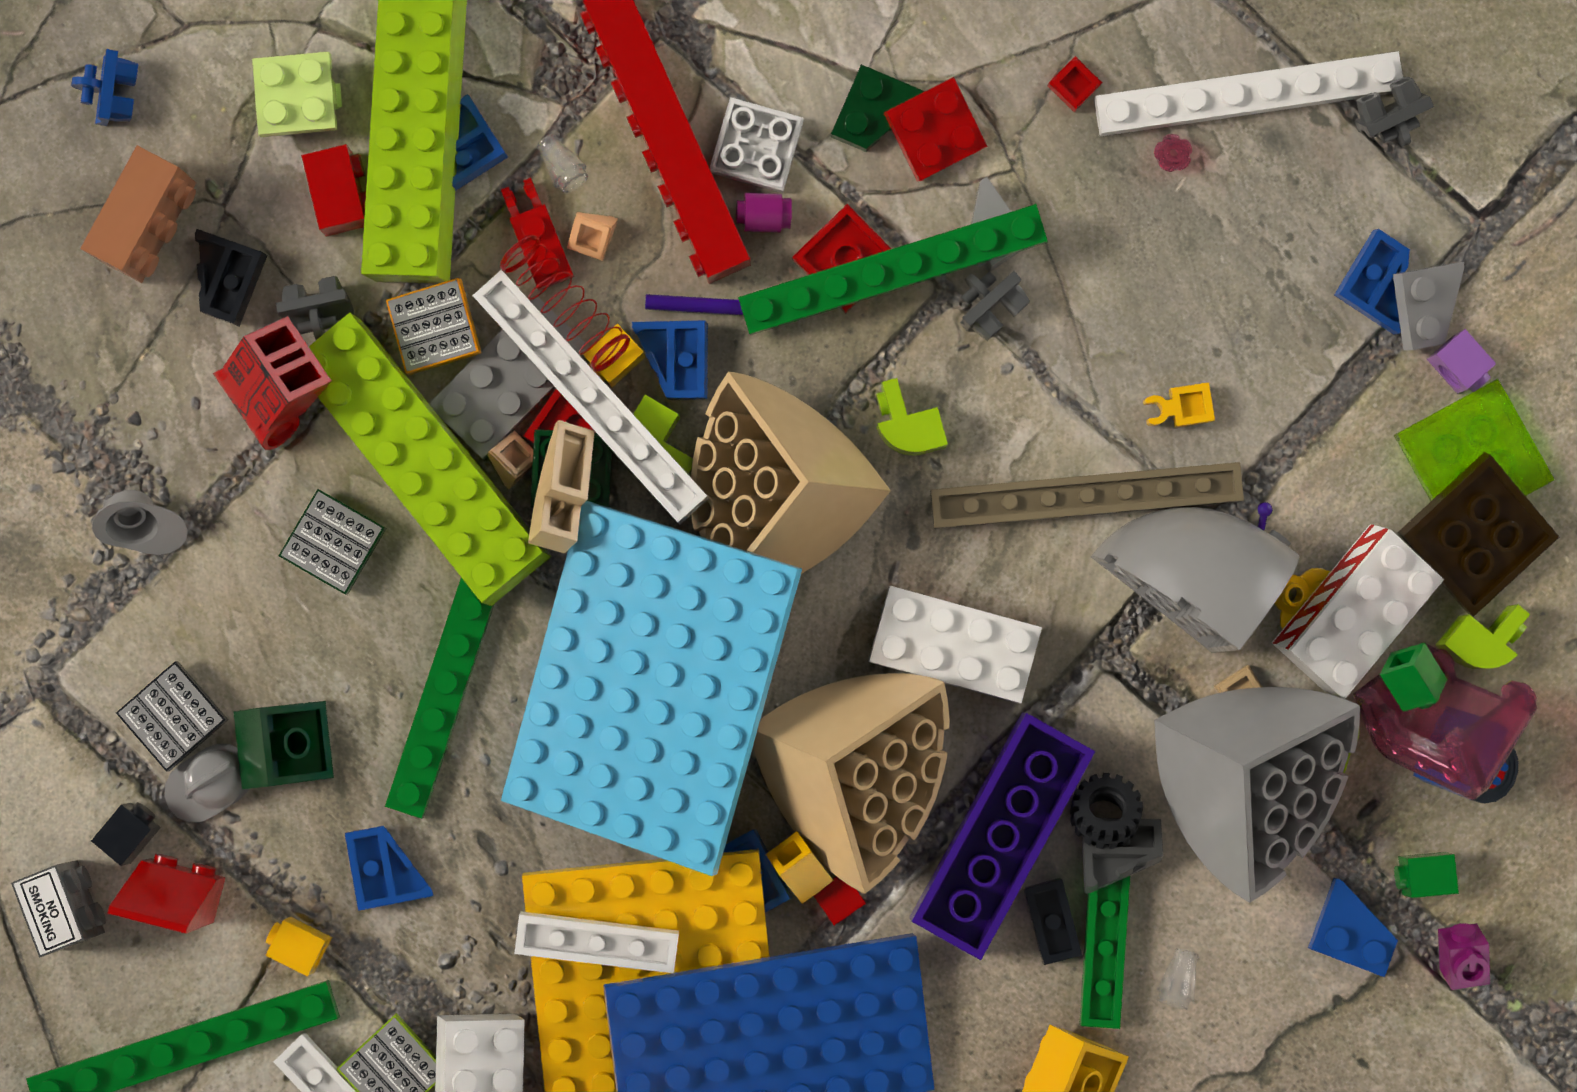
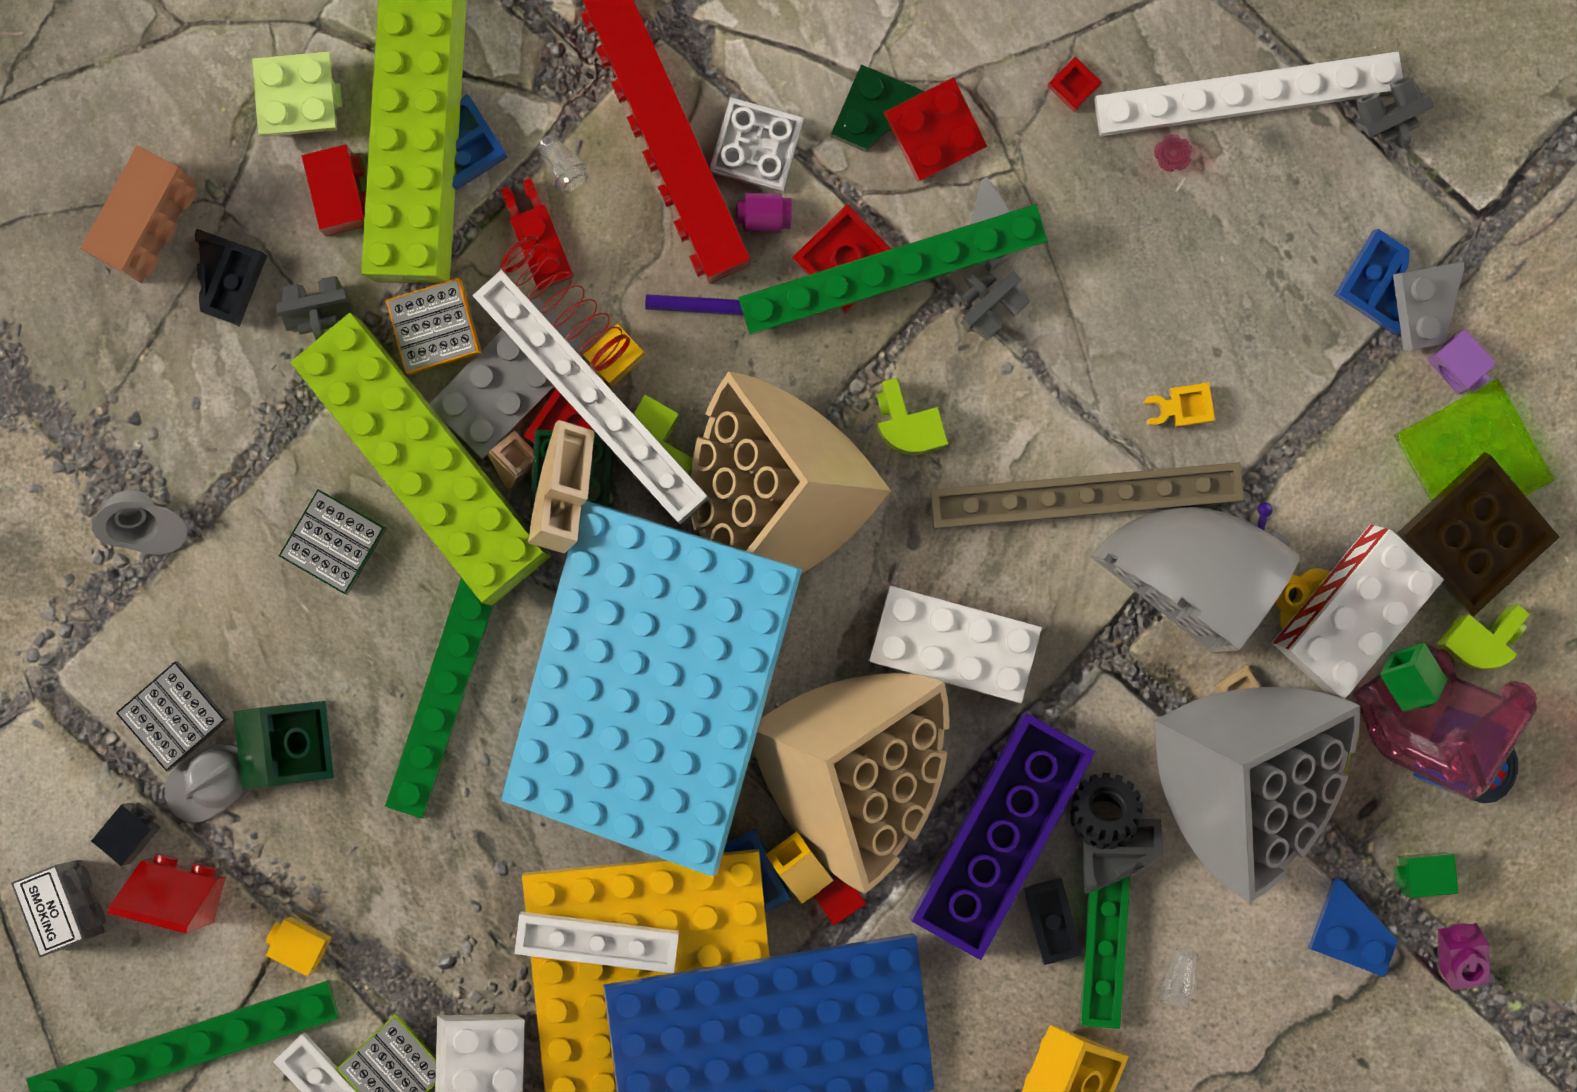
(113, 71): blue hips -> none
(273, 381): red piece -> none
(382, 870): blue wing -> none
(592, 234): light nougat slope -> none
(677, 355): blue wing -> none

